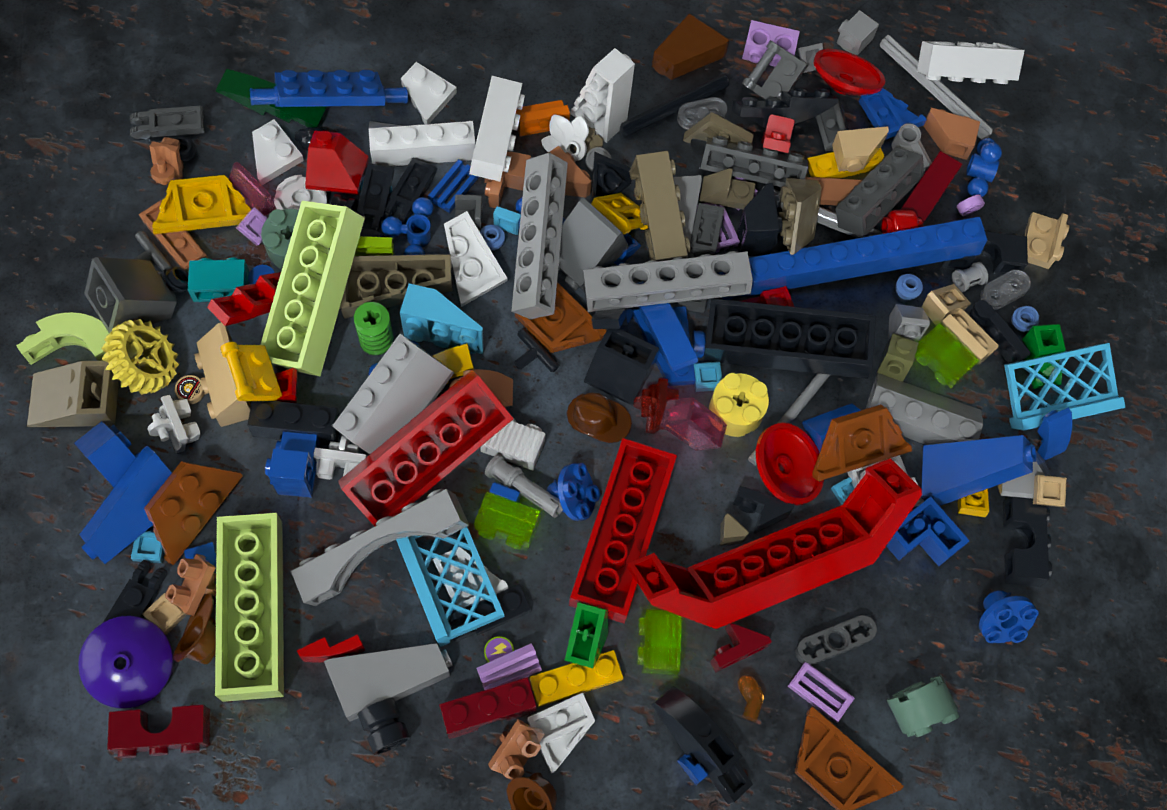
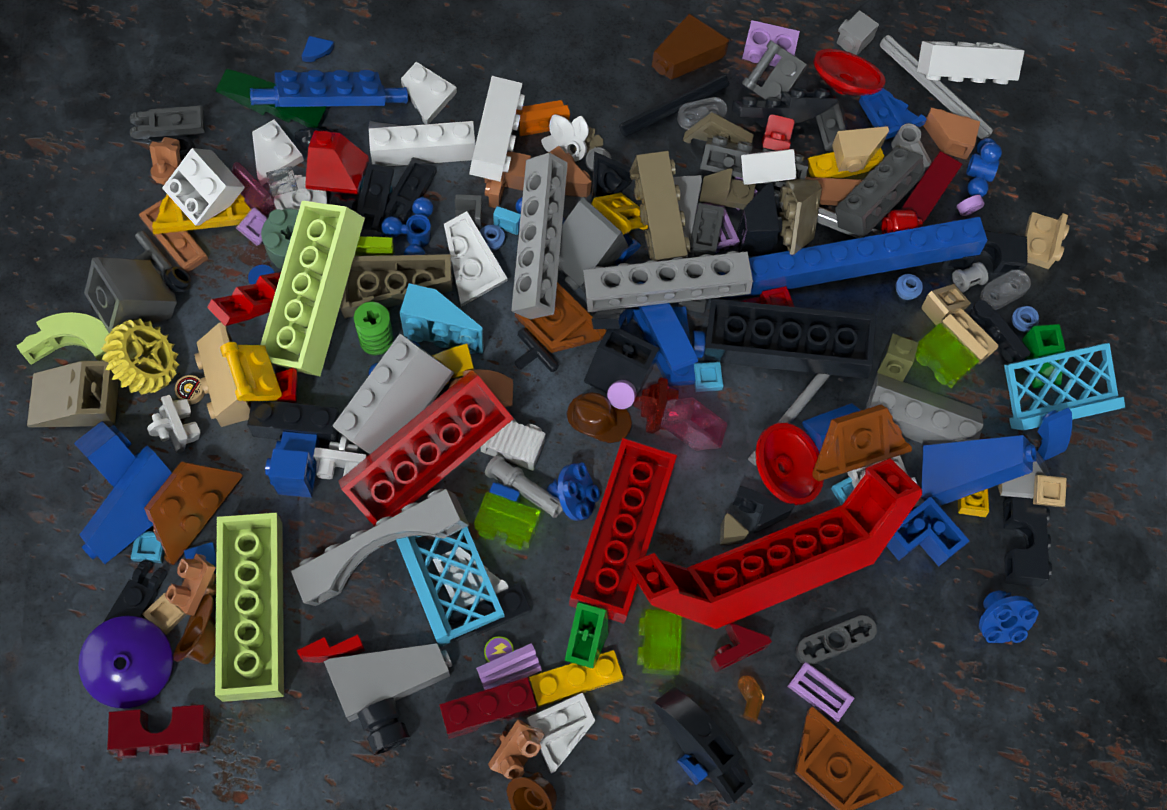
(202, 186): none -> white slope
(216, 278): teal brick -> none
(282, 181): none -> clear slope
(316, 48): none -> blue tile
(445, 181): blue tile -> none
(606, 95): white wedge -> none
(621, 394): none -> lavender tile
(748, 393): light yellow brick -> none
(768, 166): none -> white slope
(807, 55): light grey slope -> none
(908, 322): light grey slope -> none
(922, 706): sand green brick -> none

